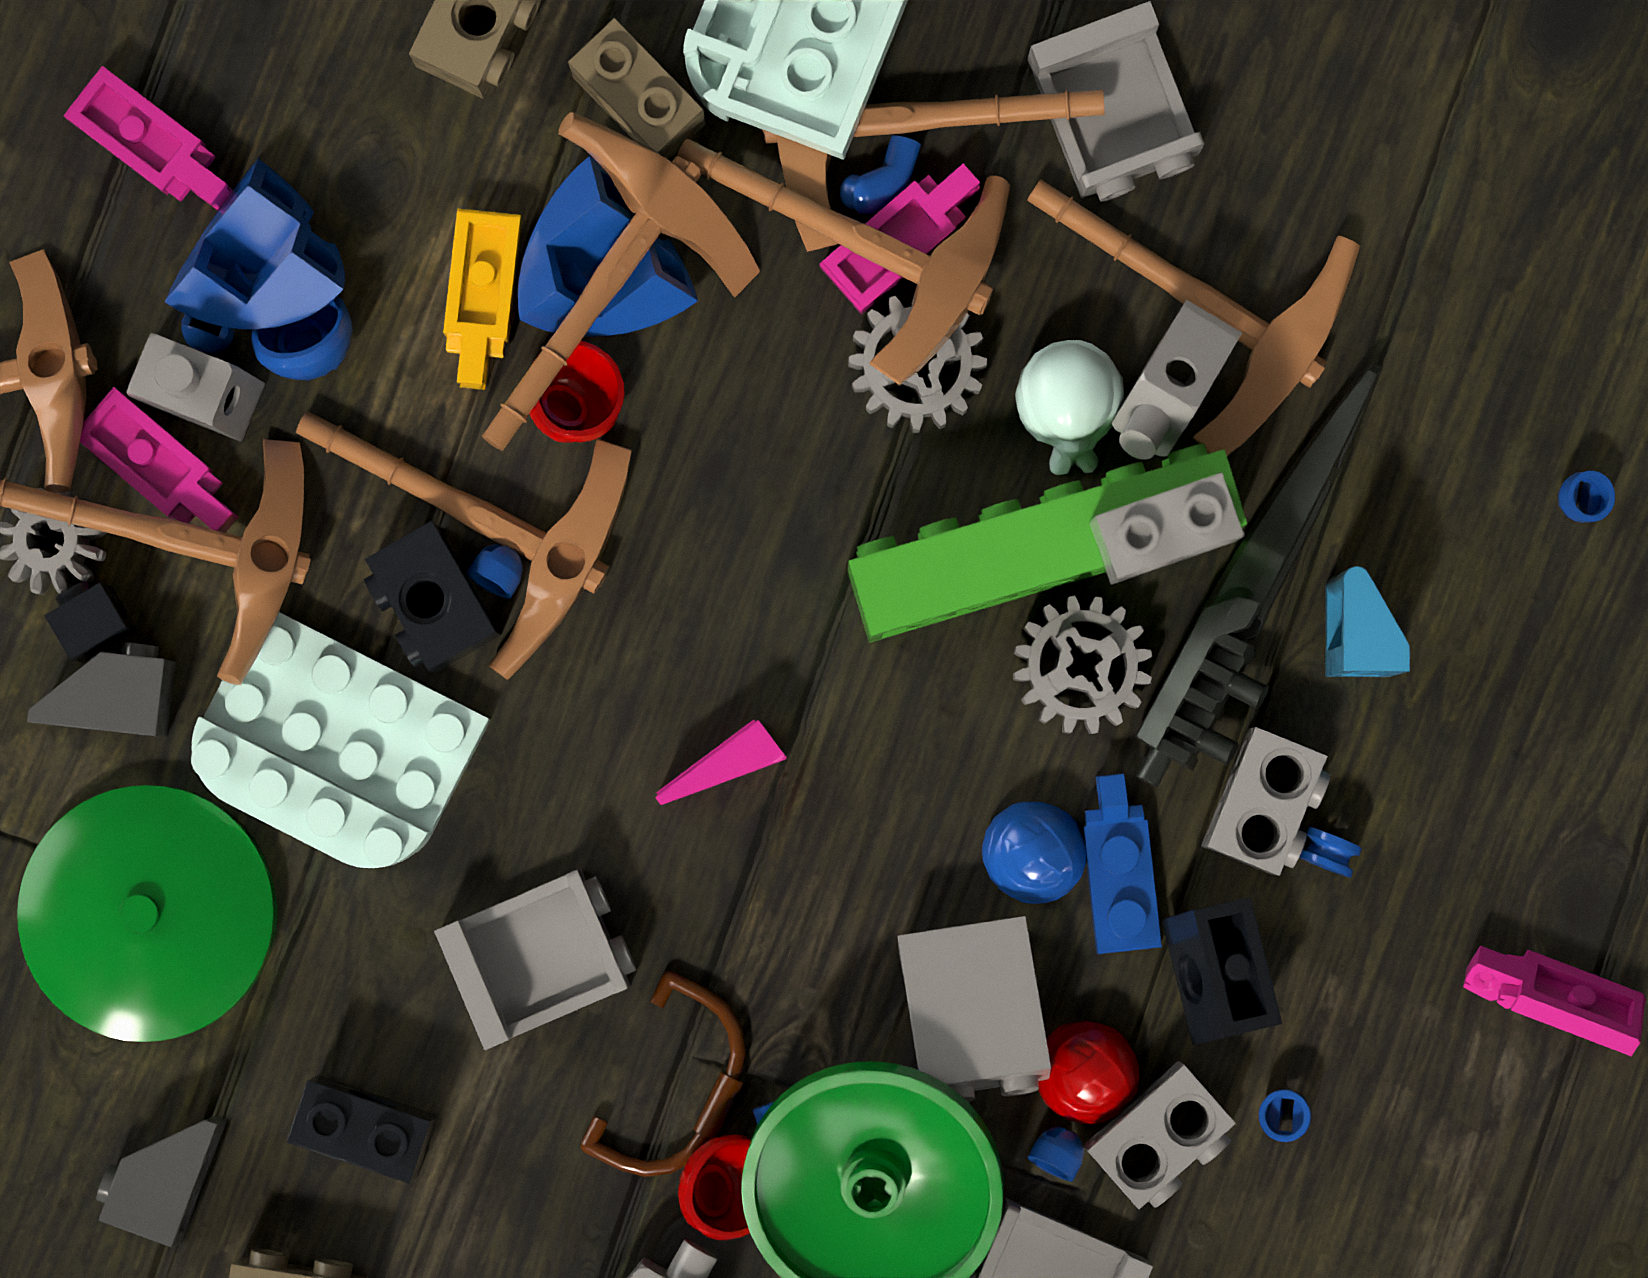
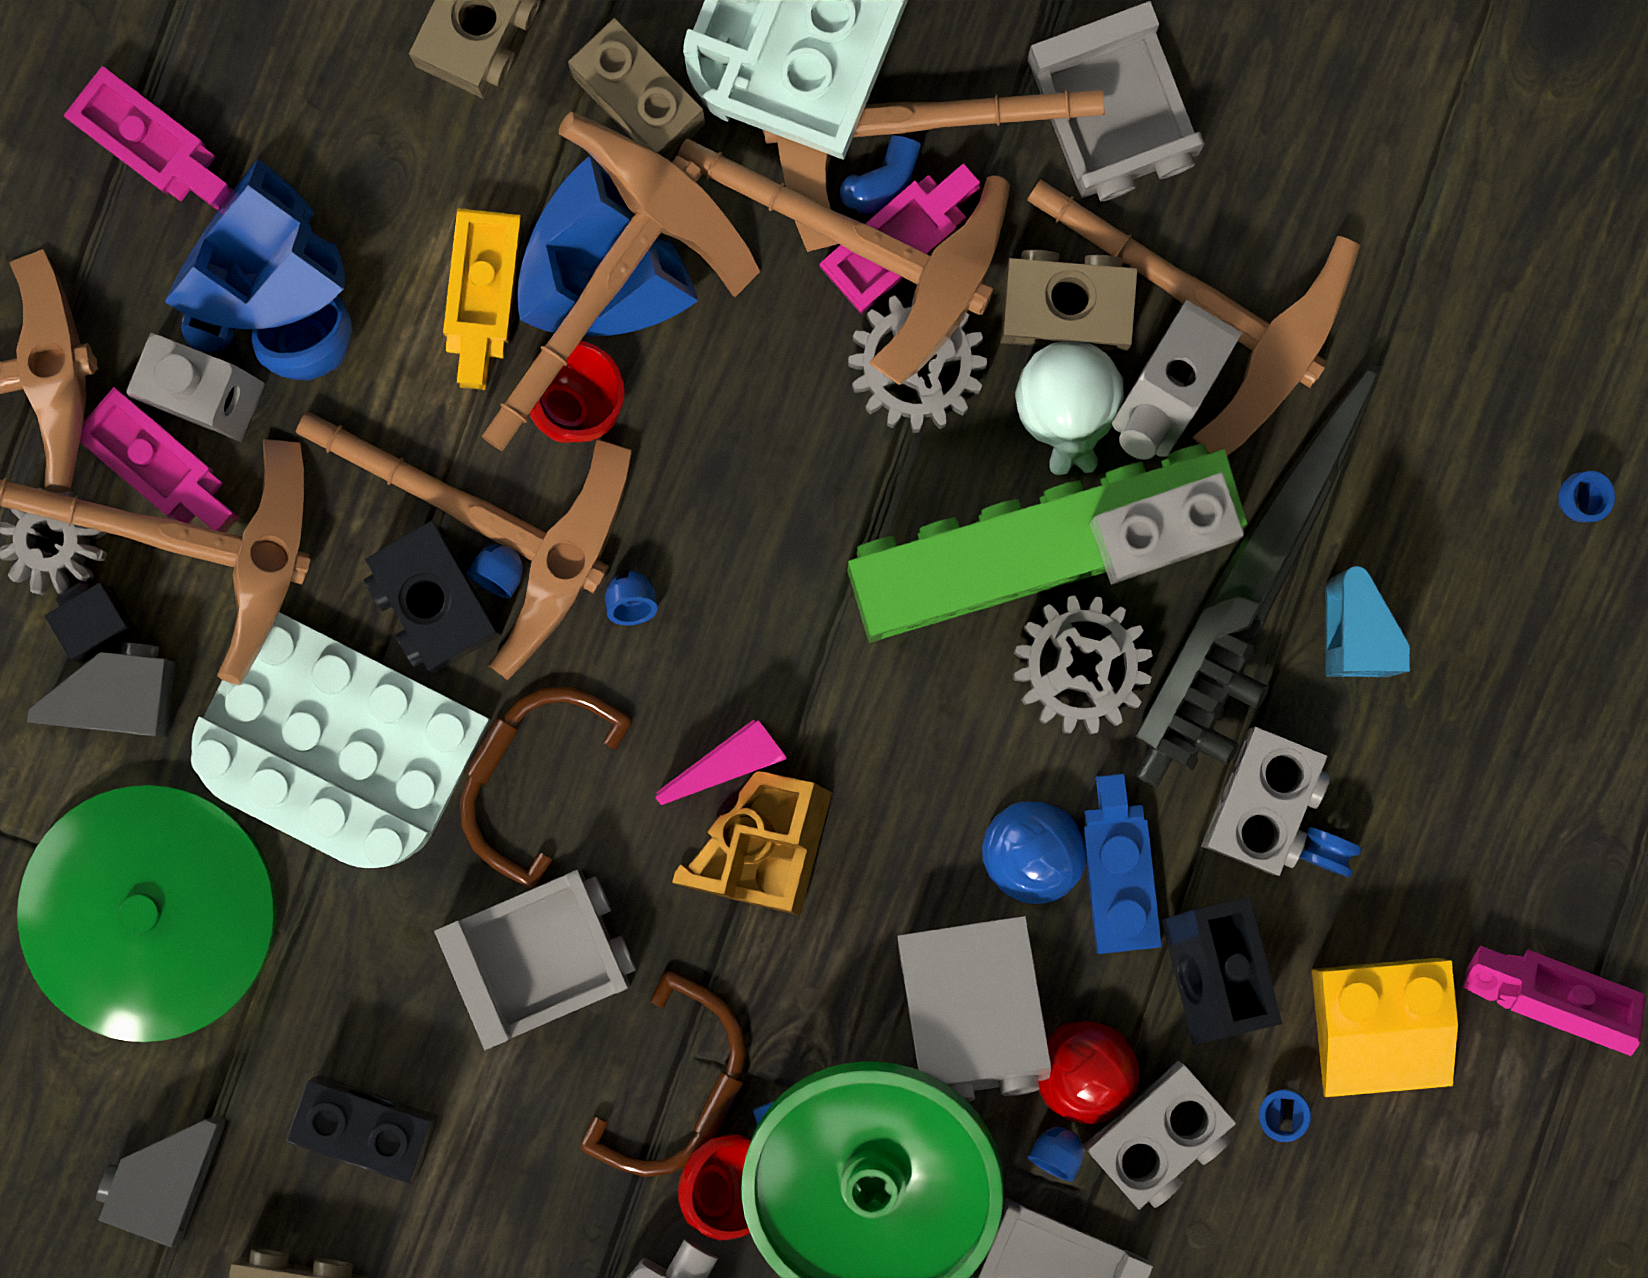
(493, 749): none -> reddish brown piece
(630, 599): none -> blue hinge
(763, 845): none -> pearl gold slope
(1035, 321): none -> dark tan brick
(1386, 1026): none -> yellow slope

